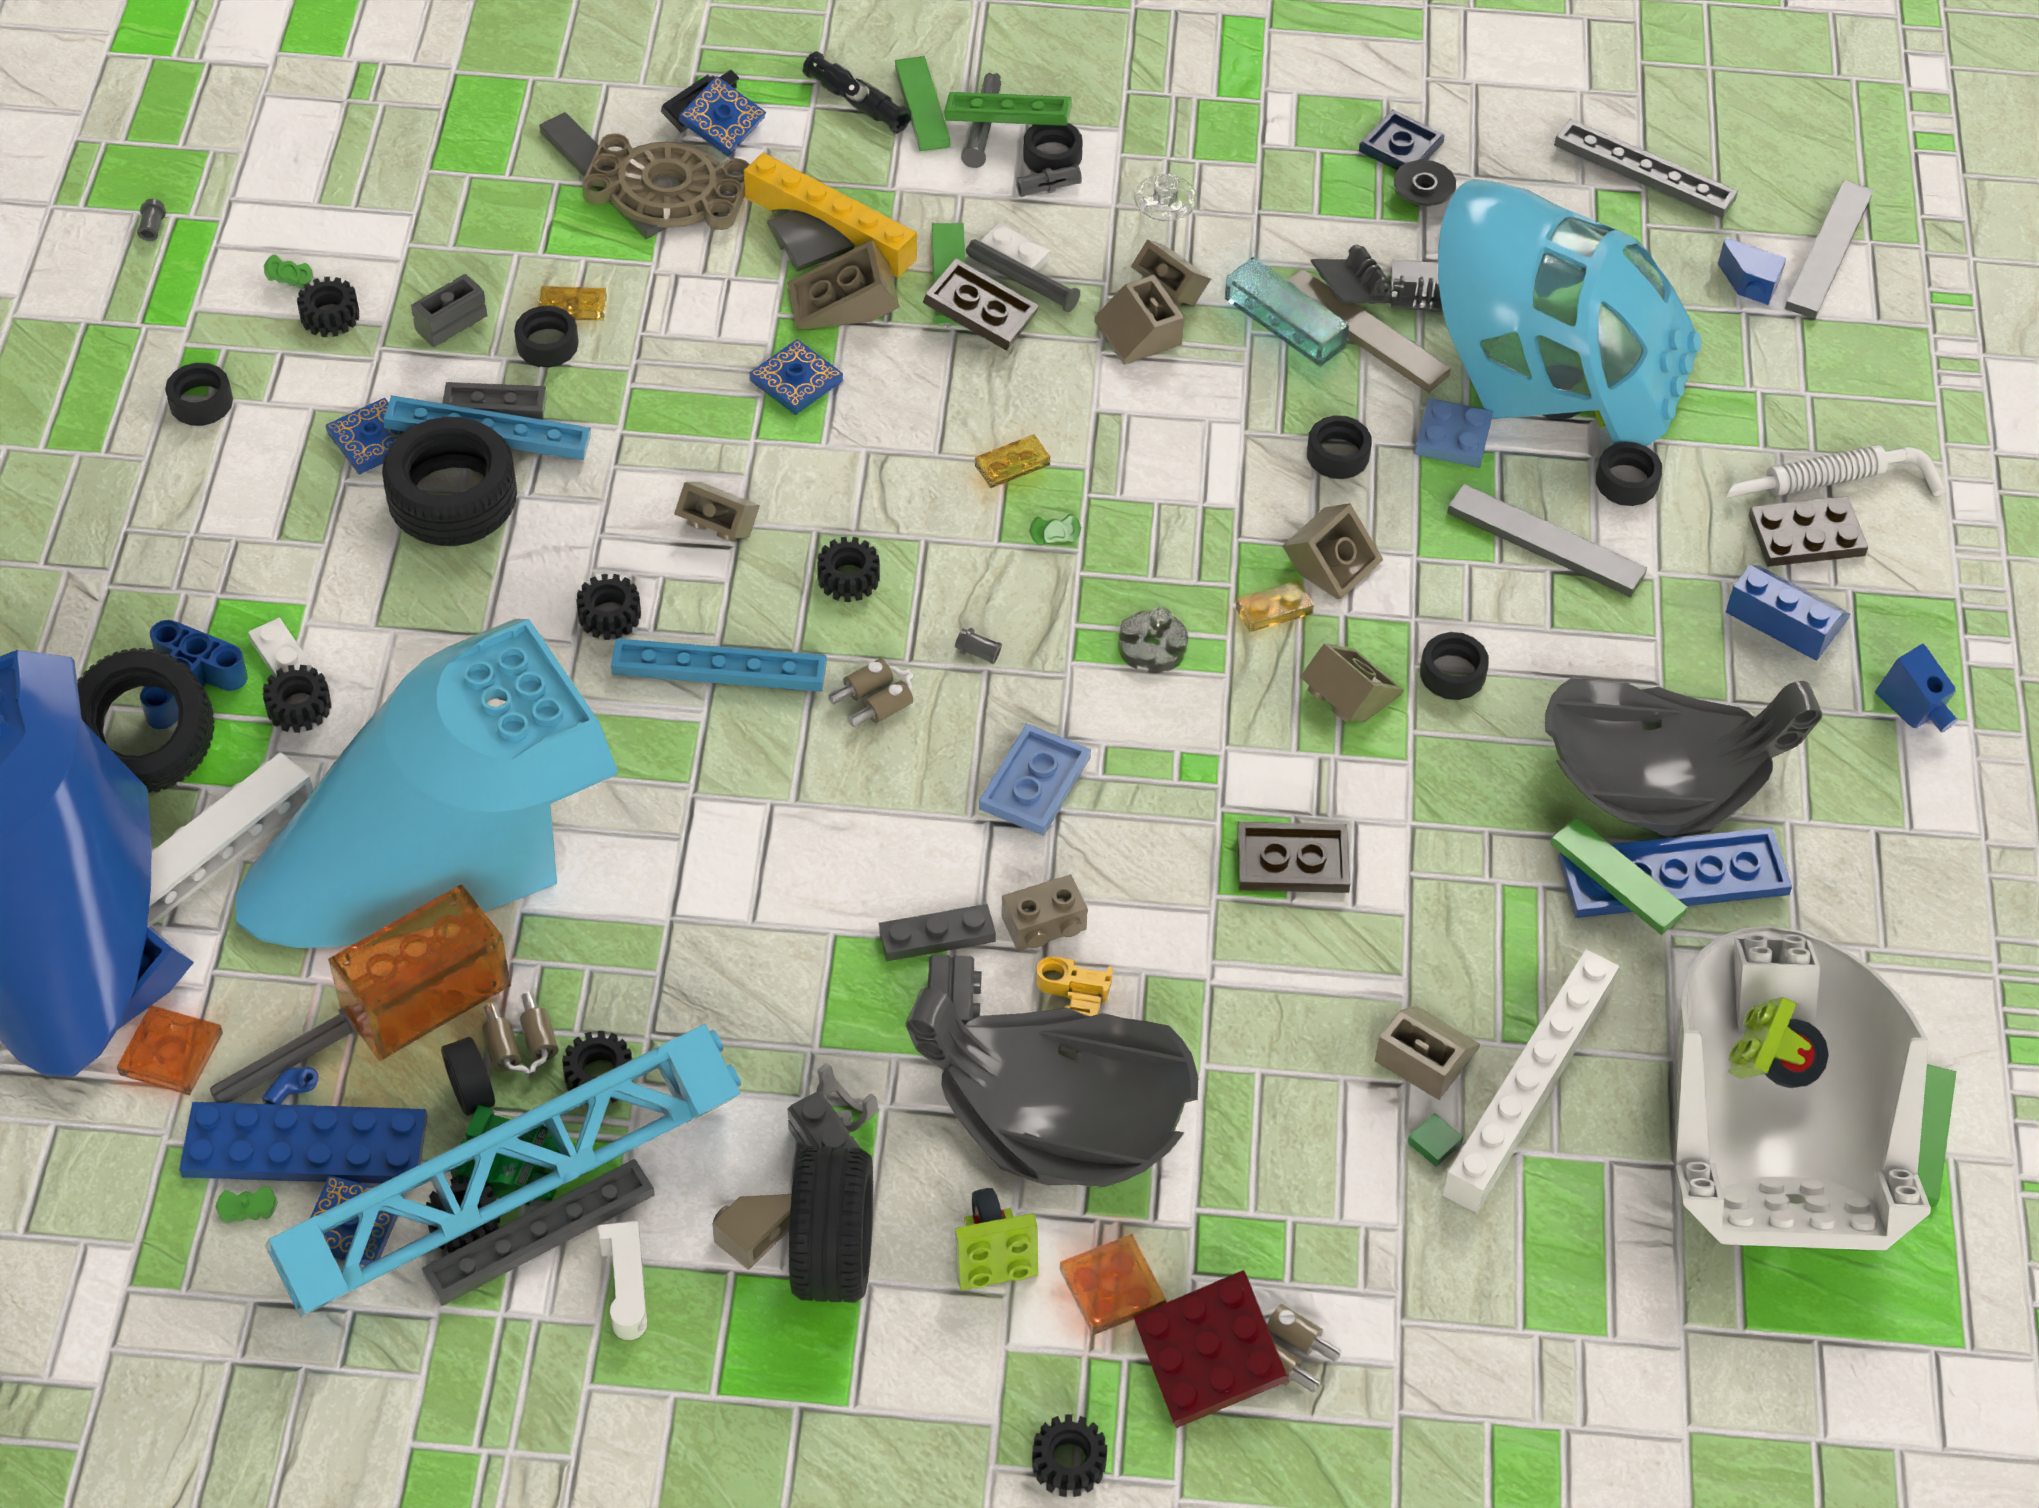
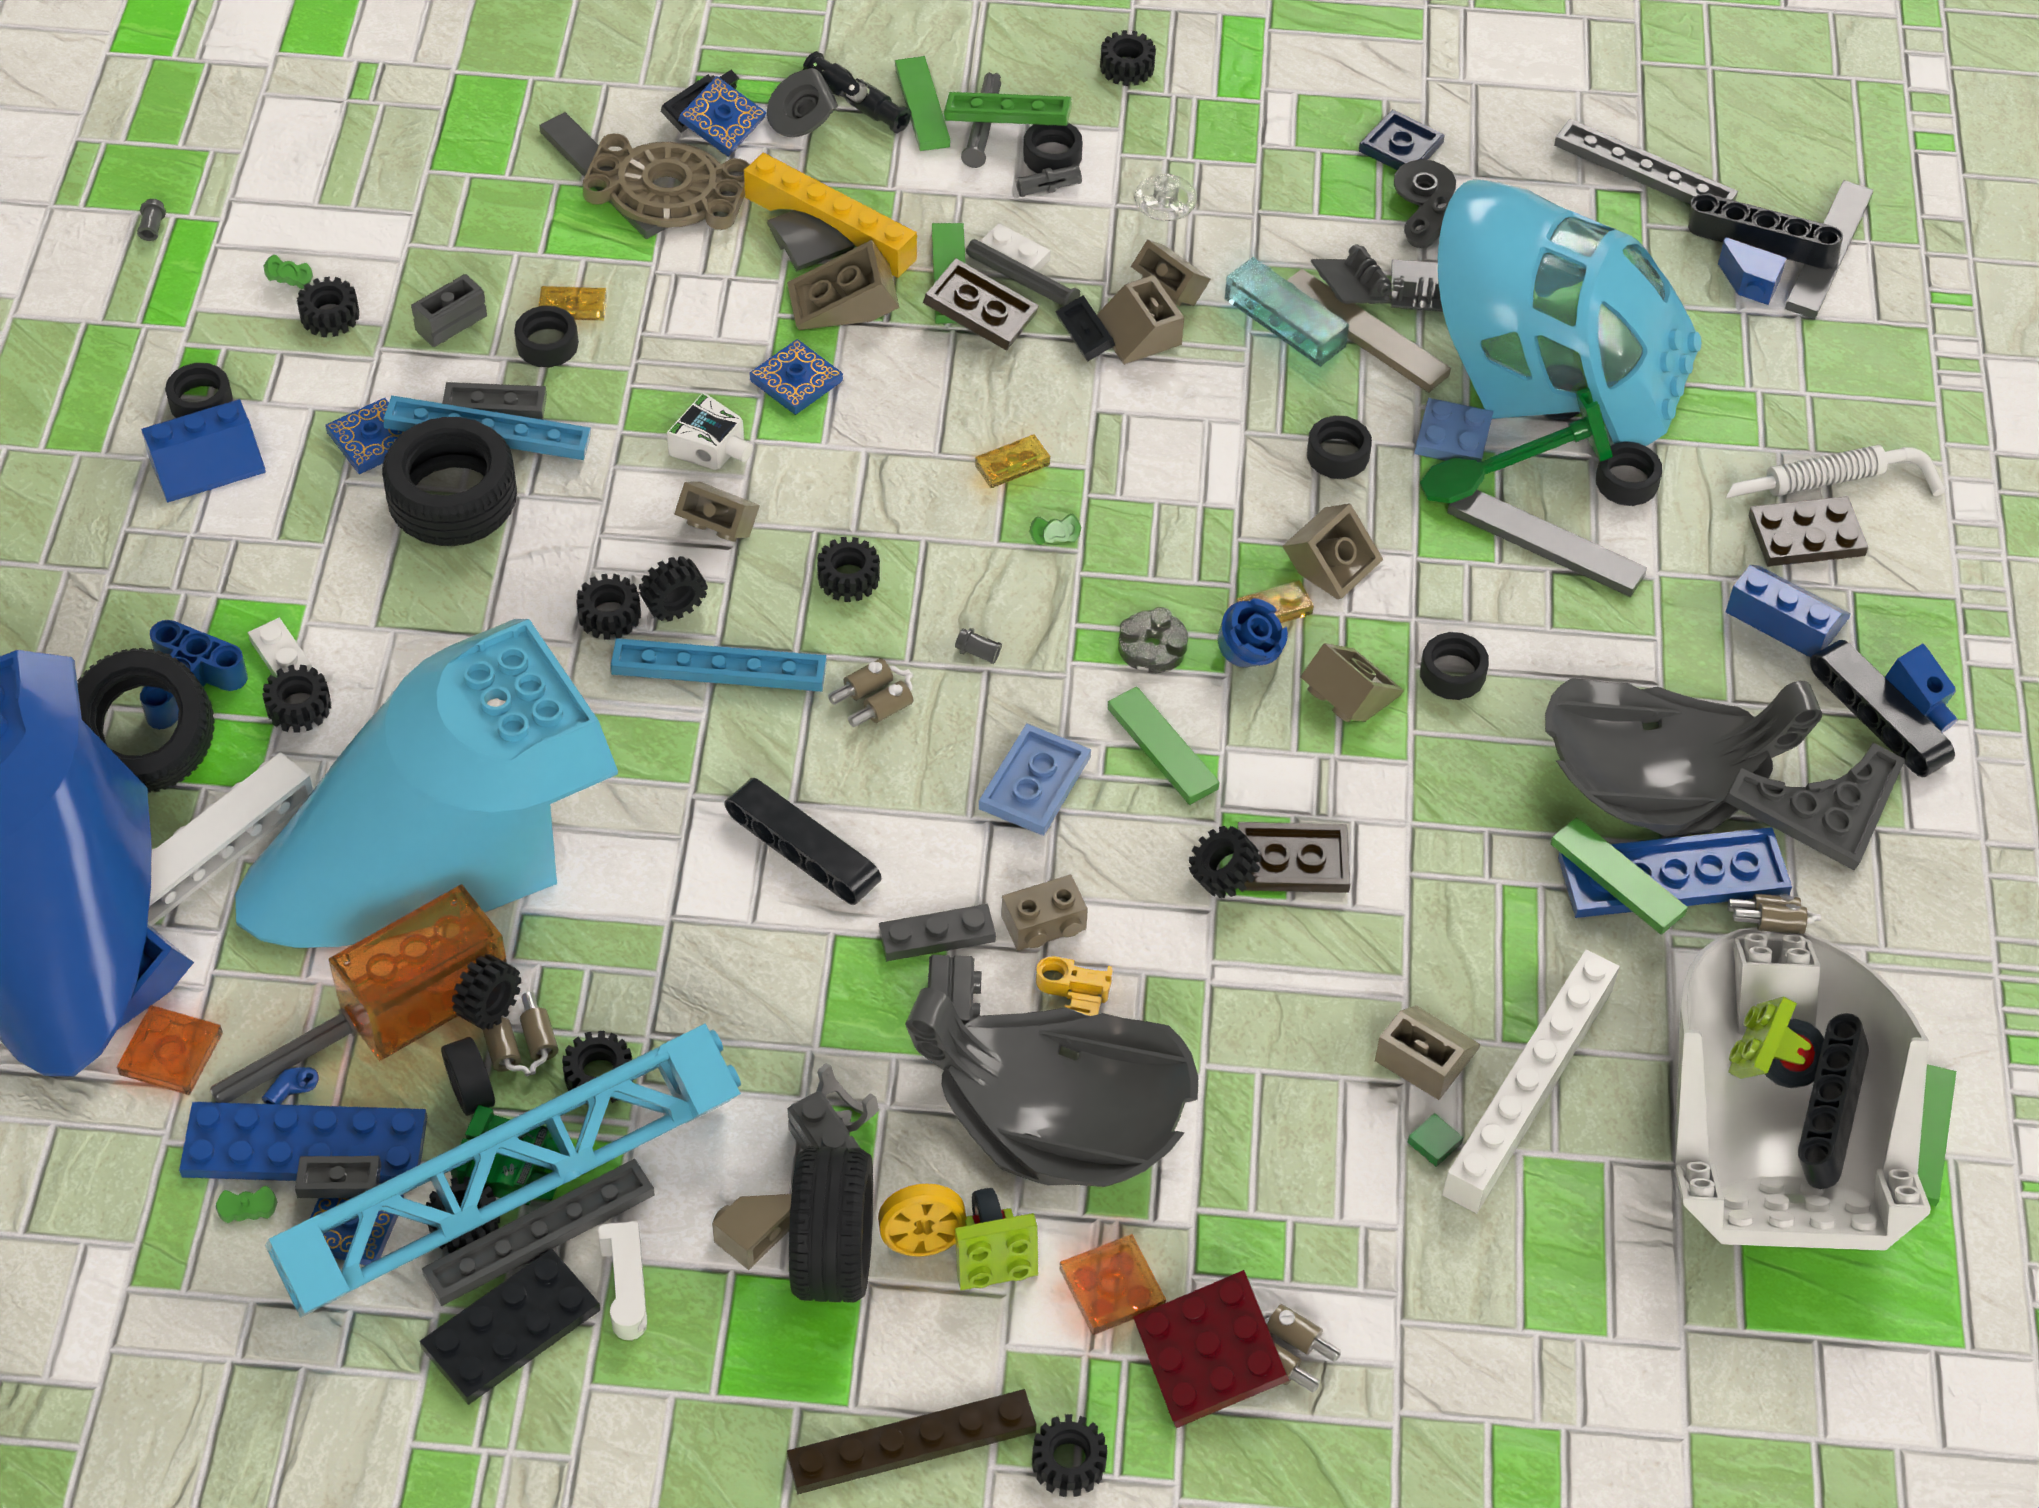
(203, 450): none -> blue slope
(336, 1176): none -> dark grey plate
(486, 991): none -> black tyre
(509, 1326): none -> black plate
(673, 588): none -> black tyre
(708, 435): none -> white torso
(800, 104): none -> dark grey hat
(803, 841): none -> black beam
(911, 1441): none -> dark brown plate
(921, 1219): none -> yellow wheel
(1085, 328): none -> black plate
(1127, 69): none -> black tyre
(1163, 745): none -> bright green tile
(1214, 851): none -> black tyre
(1251, 634): none -> blue cone
(1430, 217): none -> dark grey plate
(1461, 477): none -> green piece
(1766, 229): none -> black beam
(1773, 913): none -> dark tan piece
(1828, 814): none -> dark grey plate
(1833, 1101): none -> black beam
(1882, 708): none -> black beam

